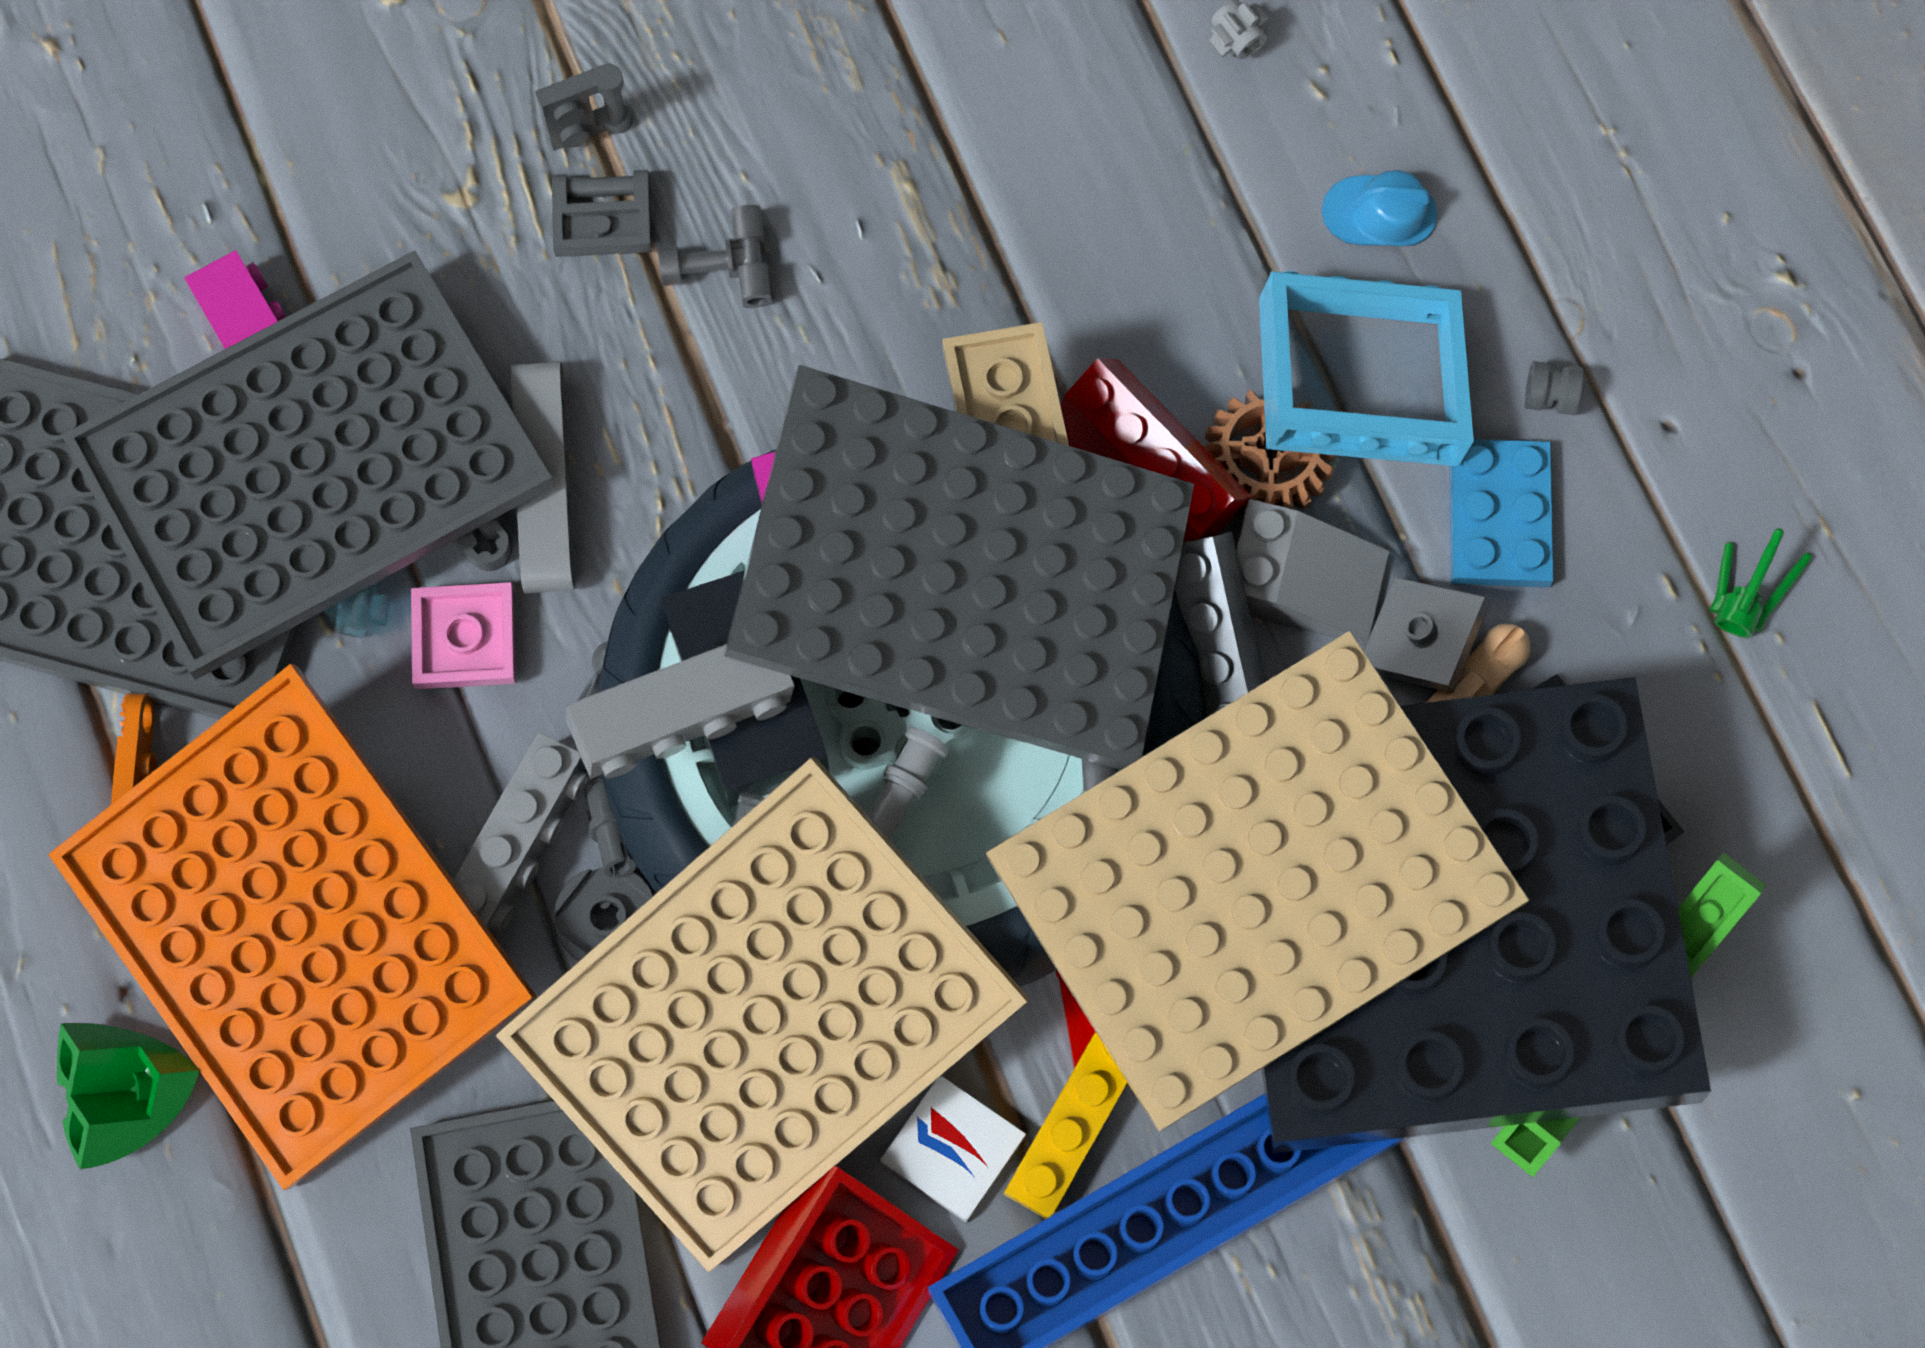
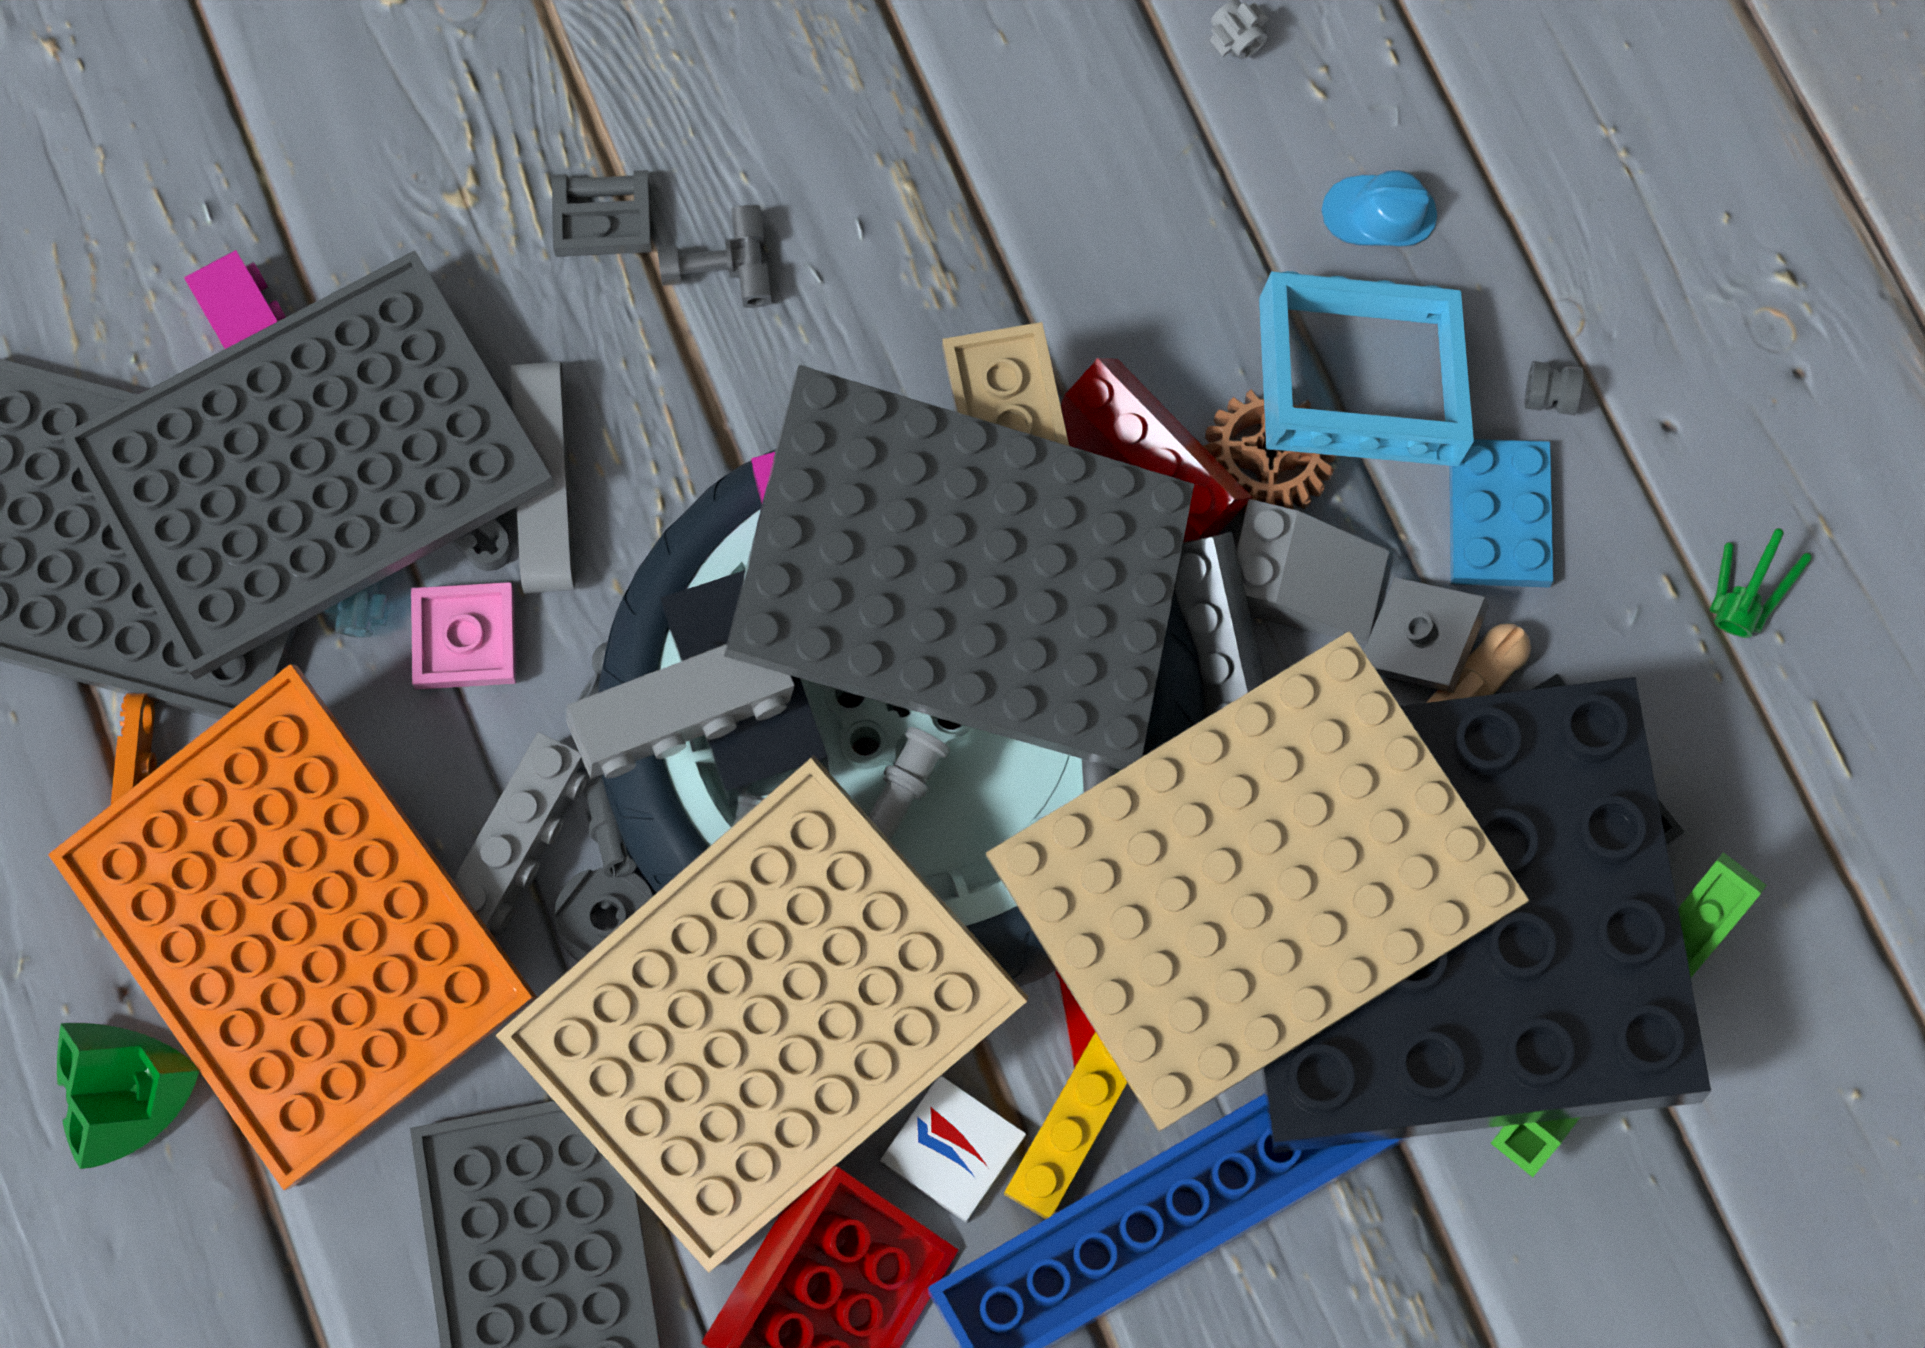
(568, 109): dark grey plate -> none

